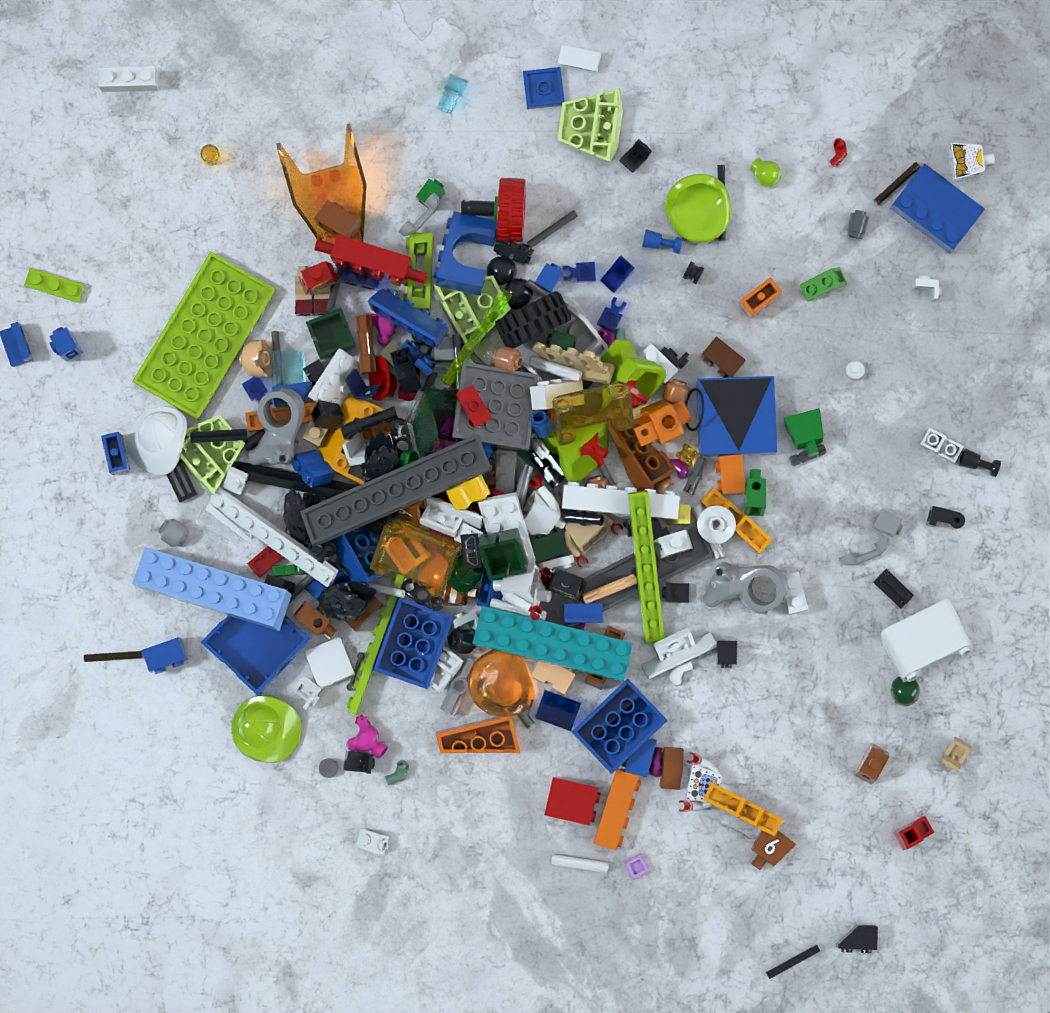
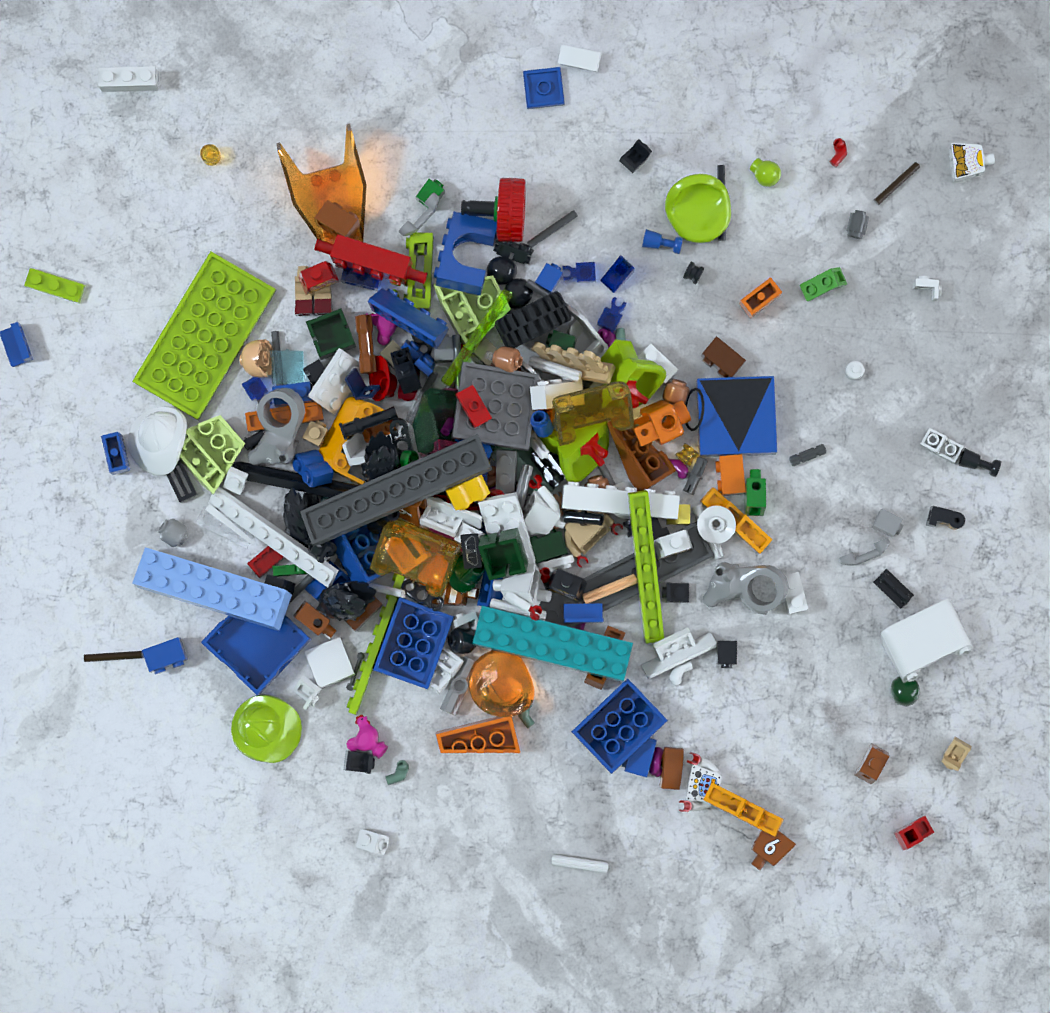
(65, 344): blue brick -> none
(218, 435): black axle -> none
(327, 415): black brick -> none
(328, 768): flat silver tile -> none
(334, 291): dark grey bar -> none
(453, 89): clear light blue piece -> none
(558, 676): light nougat brick -> none
(560, 712): clear blue brick -> none
(572, 801): red brick -> none
(593, 123): yellowish green wedge -> none
(616, 810): orange brick -> none
(636, 866): lavender tile -> none
(663, 485): nougat arm -> none
(671, 356): black bracket -> none
(793, 961): black bar -> none
(805, 430): green torso -> none
(859, 937): black slope -> none
(937, 208): blue slope -> none

